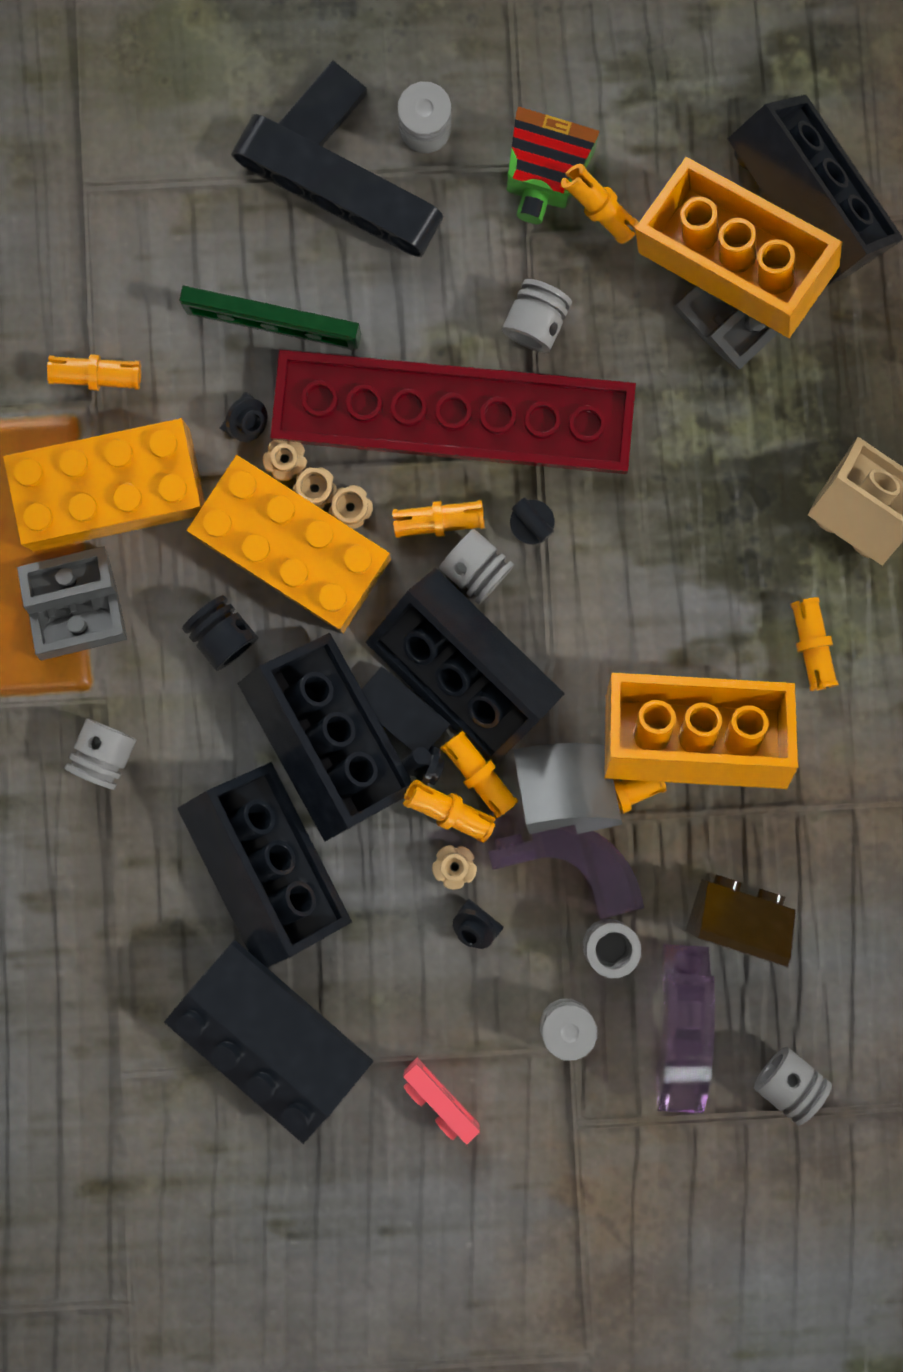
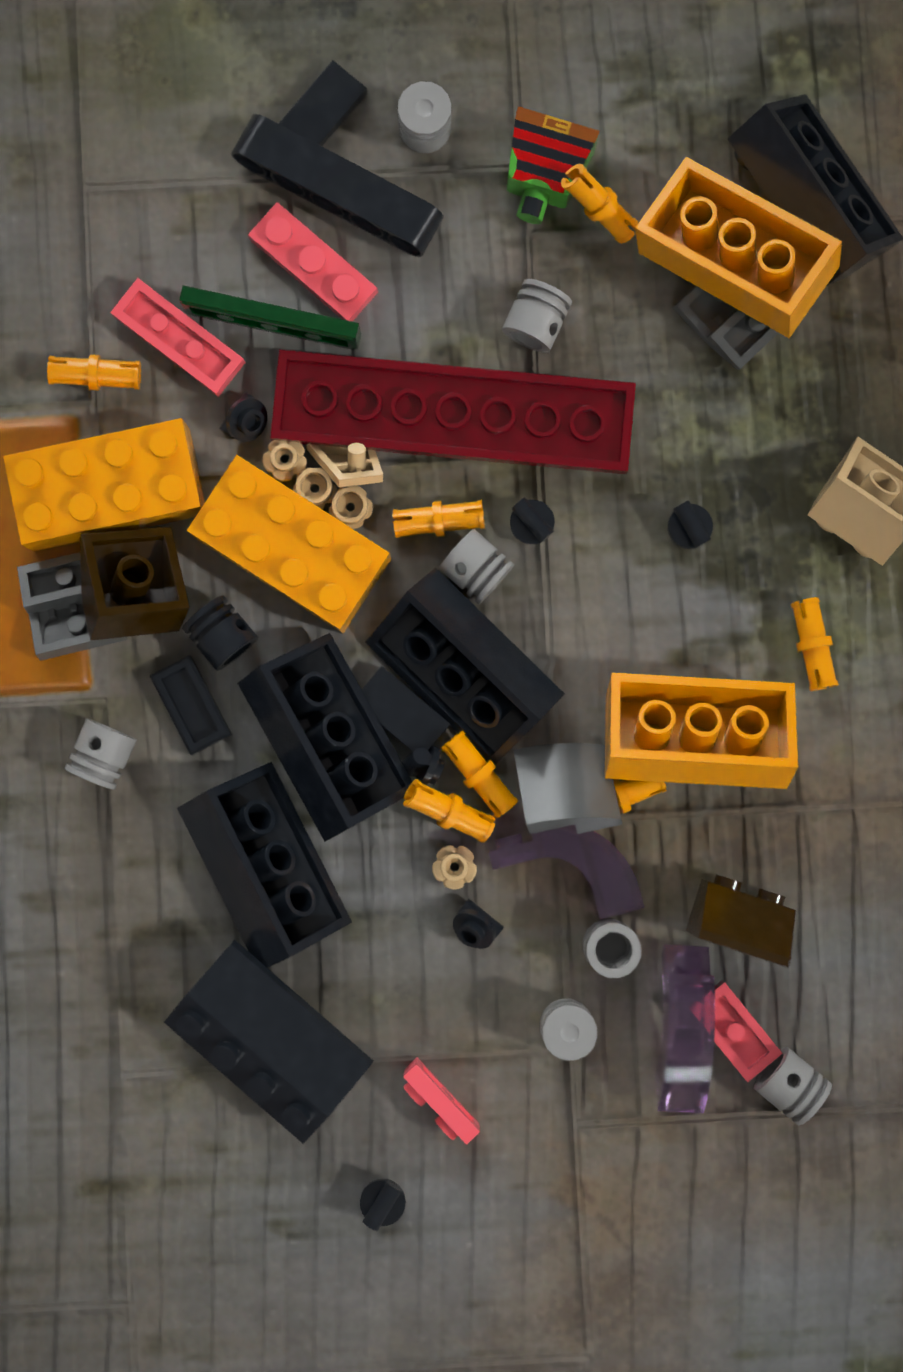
(131, 583): none -> dark brown slope
(178, 337): none -> coral plate
(190, 705): none -> black tile
(313, 263): none -> coral plate
(348, 465): none -> tan piece
(382, 1203): none -> black plate
(690, 526): none -> black plate
(740, 1035): none -> coral plate

